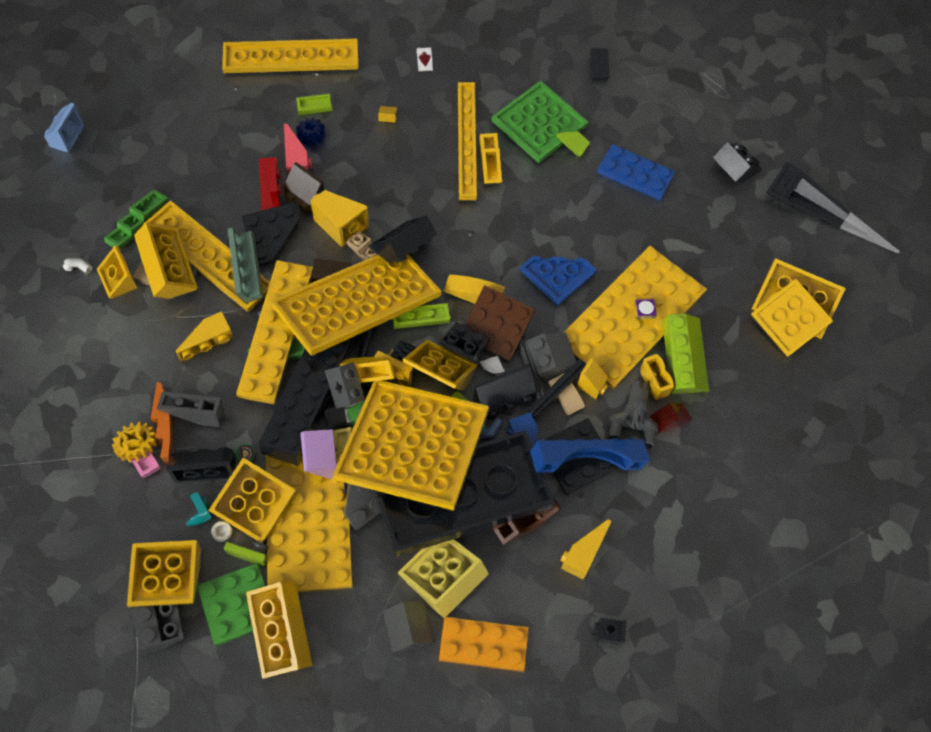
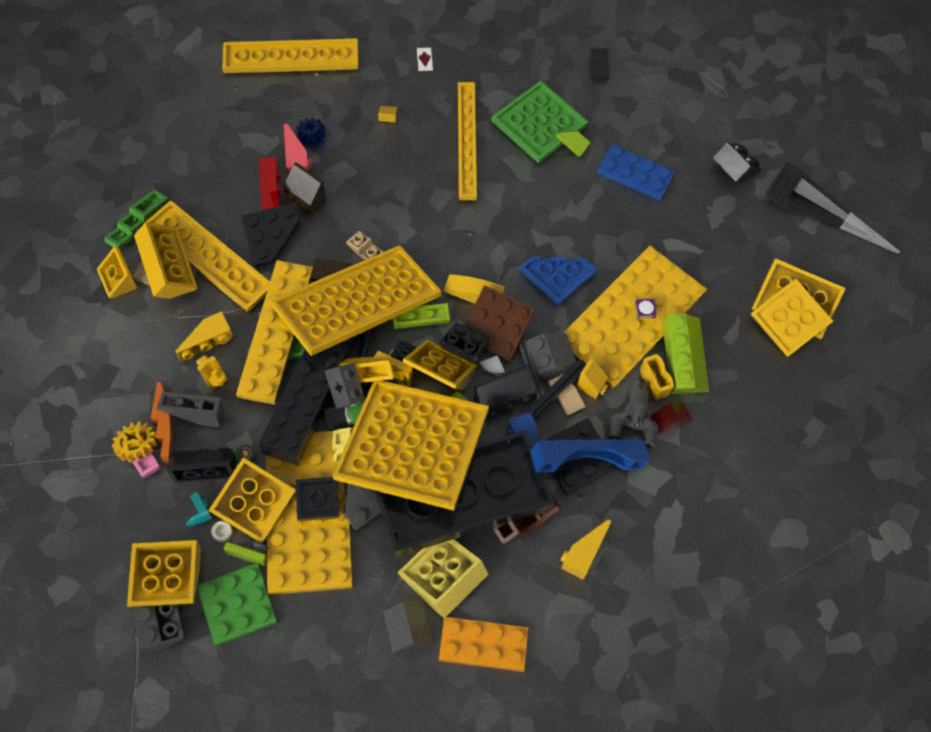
(64, 128): light blue slope -> none
(69, 263): white arm -> none
(211, 372): none -> yellow hips
(245, 265): sand green fence -> none
(279, 629): yellow slope -> none
(314, 104): lime tile -> none
(317, 499): none -> black plate
(319, 452): lavender slope -> none
(339, 216): yellow slope -> none
(404, 239): black slope -> none
(490, 158): yellow slope -> none
(490, 432): medium blue arm -> none
(604, 636): black brick -> none

